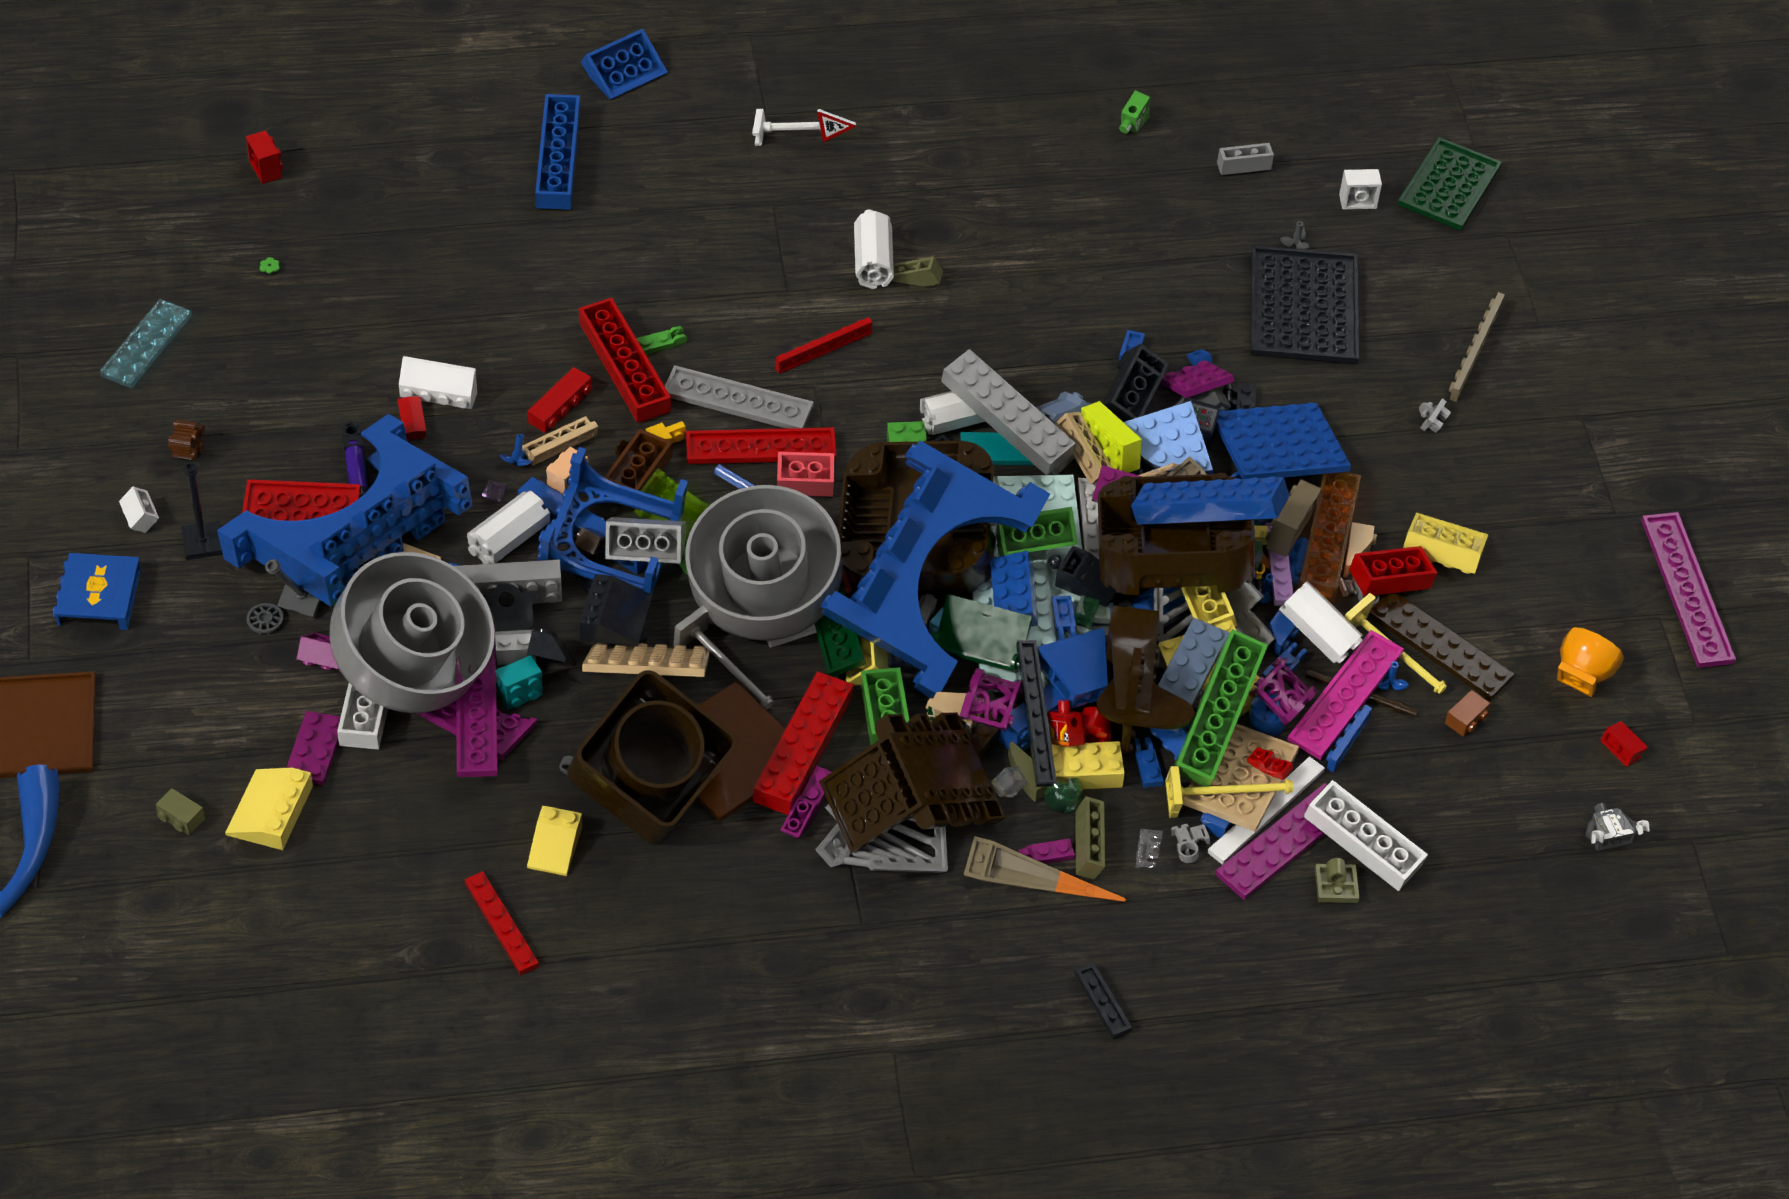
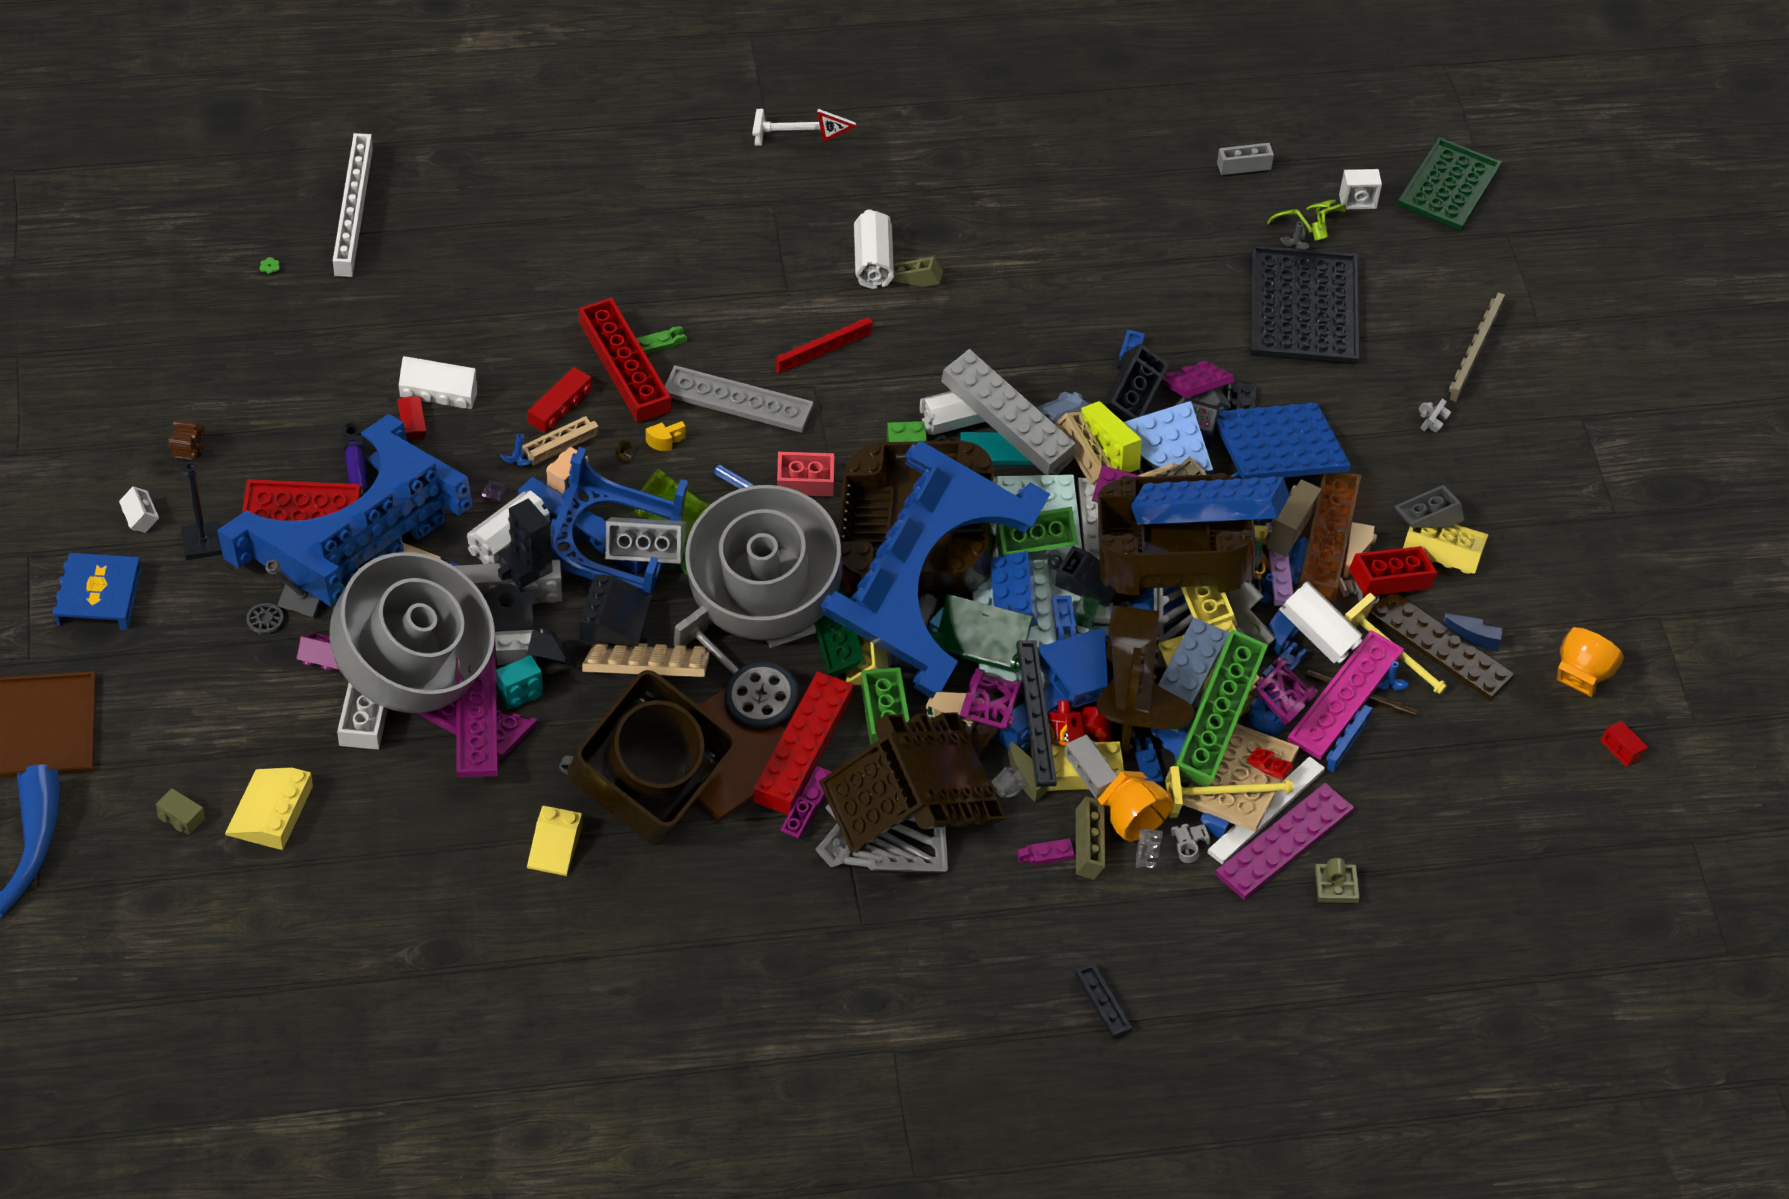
(145, 343): clear light blue plate -> none
(264, 156): red brick -> none
(315, 745): magenta plate -> none
(352, 205): none -> white brick
(501, 923): red plate -> none
(530, 546): none -> black hinge
(558, 152): blue brick -> none
(591, 541): dark brown brick -> none
(624, 64): blue slope -> none
(640, 460): reddish brown brick -> none
(756, 444): red plate -> none
(756, 718): none -> wedge
(1001, 865): dark tan plate -> none
(1064, 796): clear green cylinder -> none
(1090, 765): none -> light grey brick
(1131, 802): none -> light orange plate
(1135, 113): bright green torso -> none
(1199, 355): blue slope -> none
(1319, 228): none -> lime plant
(1365, 835): white brick -> none
(1432, 509): none -> dark grey slope
(1467, 713): dark orange brick -> none
(1474, 631): none -> dark blue slope
(1612, 828): torso -> none
(1688, 590): magenta plate -> none

